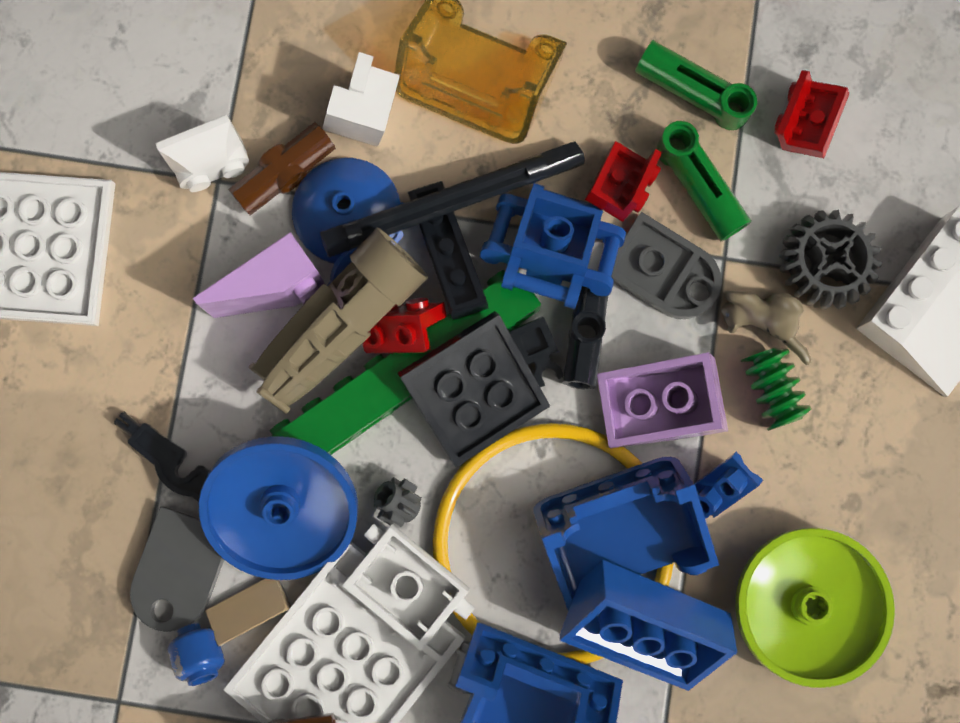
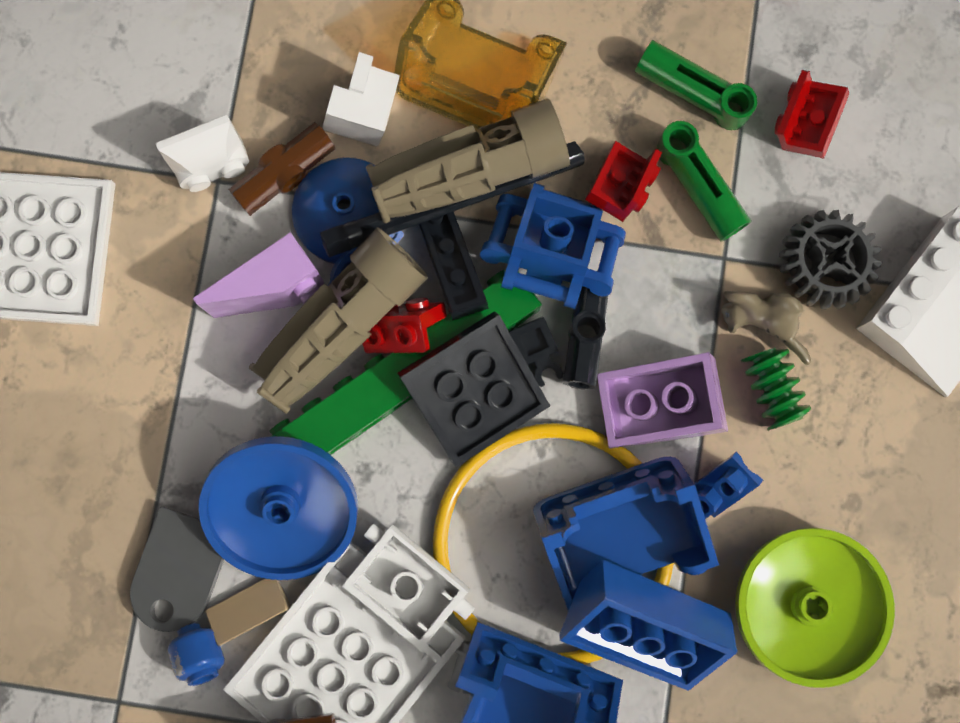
(165, 456): black piece -> none
(397, 501): dark grey gear -> none
(470, 162): none -> dark tan piece
(662, 266): dark grey tile -> none

